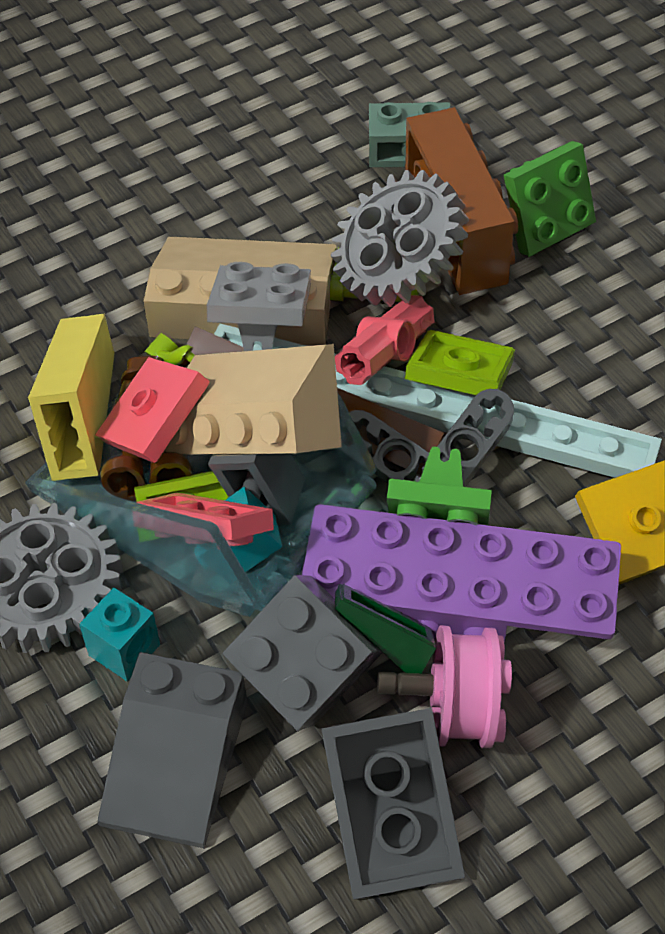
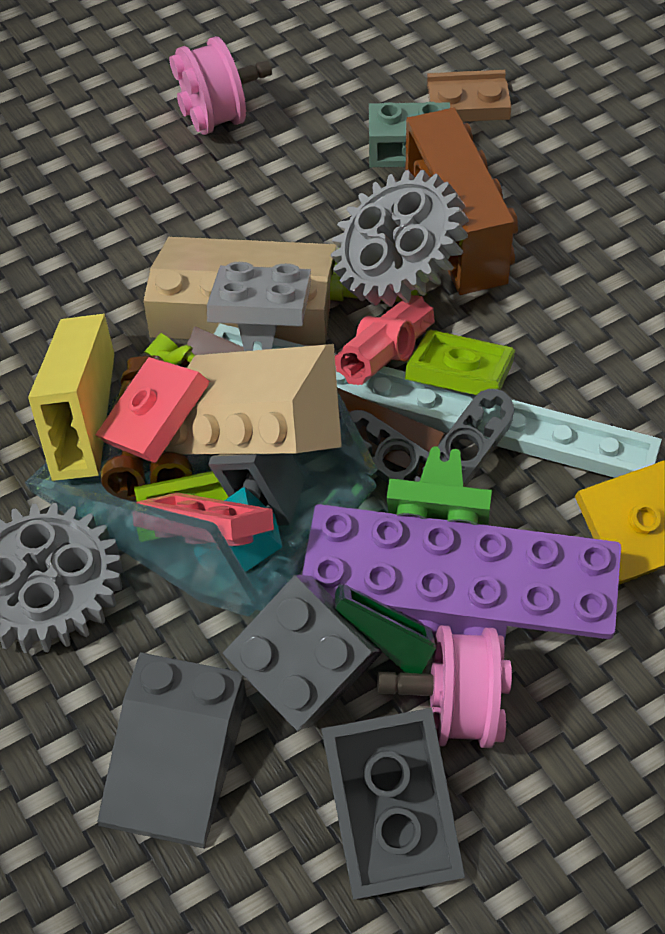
(119, 632): teal brick -> none
(213, 84): none -> bright pink wheel
(472, 93): none -> medium nougat plate
(550, 197): bright green plate -> none

